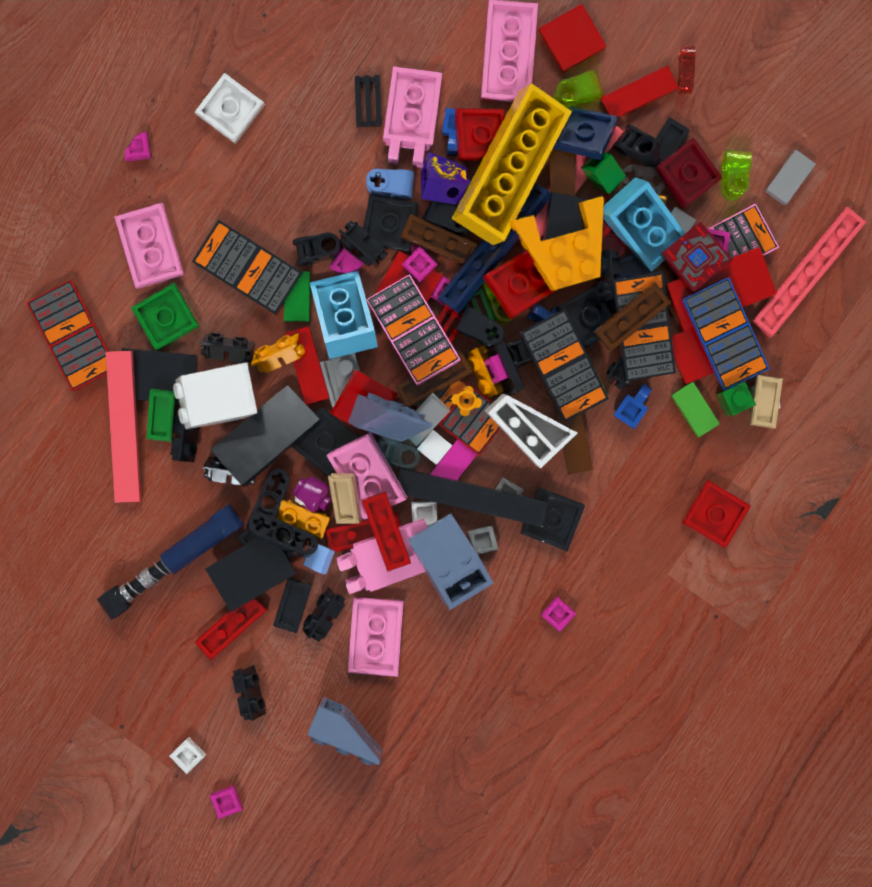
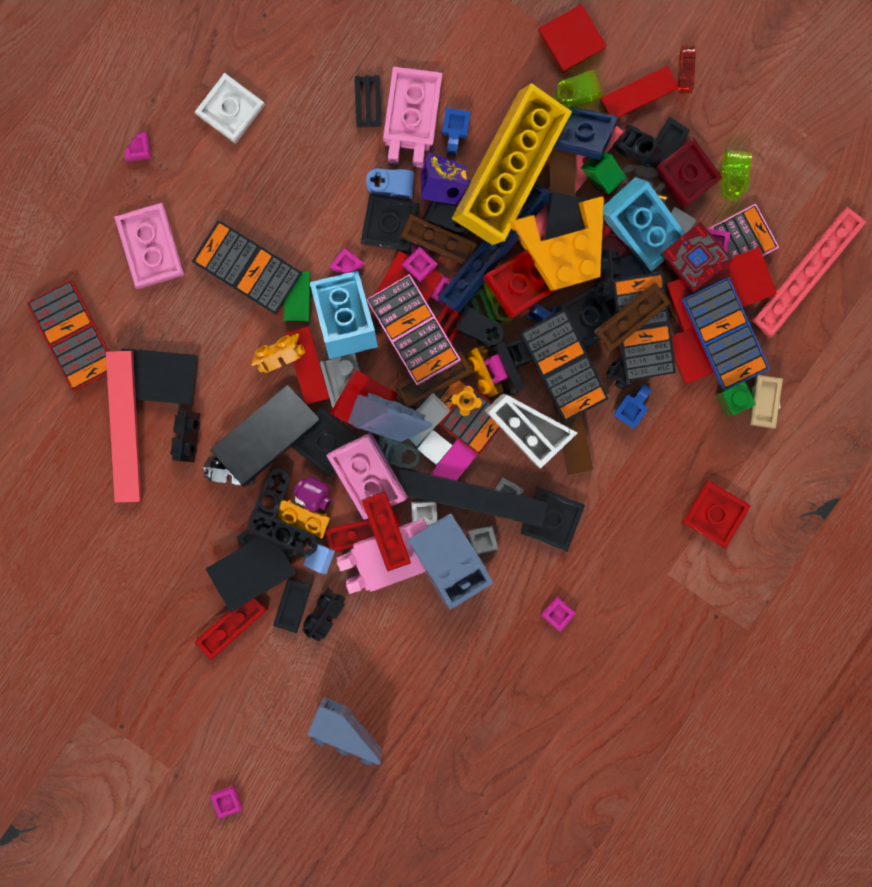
(161, 415): green tile -> none
(165, 317): green tile -> none
(172, 560): piece -> none
(187, 755): white tile -> none
(215, 396): white slope -> none
(216, 345): black hinge -> none
(251, 704): black hinge -> none
(315, 248): black piece -> none
(345, 498): tan tile -> none
(355, 237): black hinge -> none
(375, 636): bright pink tile -> none
(476, 131): red tile -> none
(508, 49): bright pink tile -> none
(695, 409): bright green tile -> none
(790, 177): light grey tile -> none

